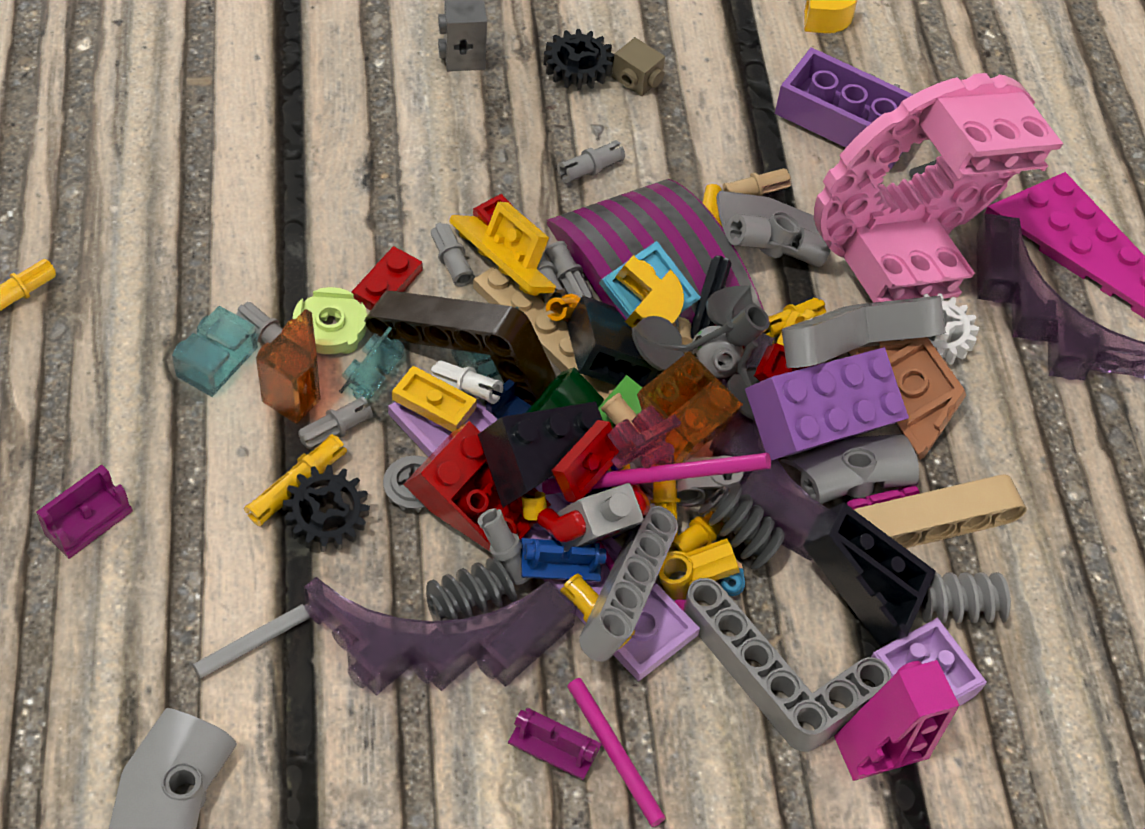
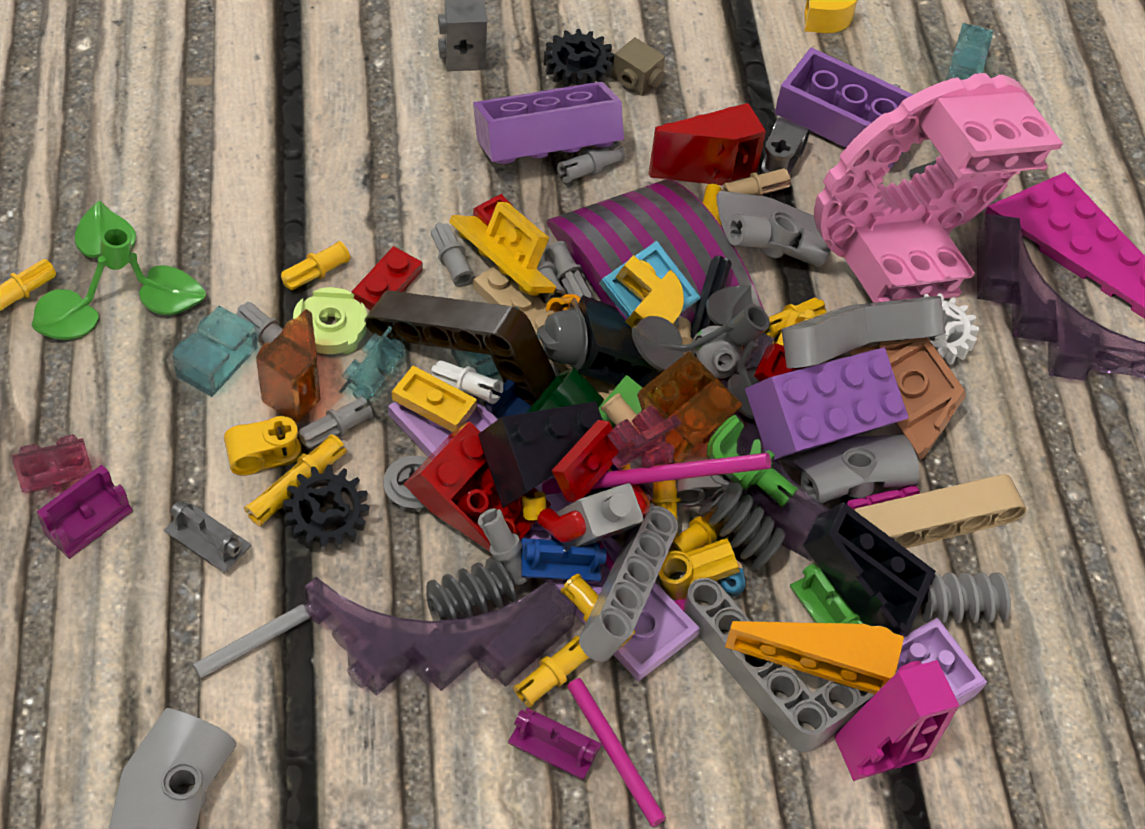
(52, 464): none -> clear pink hips
(110, 238): none -> bright green plant
(206, 536): none -> flat silver hinge
(260, 446): none -> yellow piece
(315, 266): none -> yellow axle
(548, 122): none -> medium lavender brick
(550, 672): none -> yellow pin
(565, 336): none -> dark grey piece
(709, 147): none -> red slope
(724, 444): none -> bright green piece
(784, 146): none -> flat silver piece
(822, 598): none -> bright green hinge
(837, 652): none -> light orange slope
(969, 52): none -> clear light blue brick

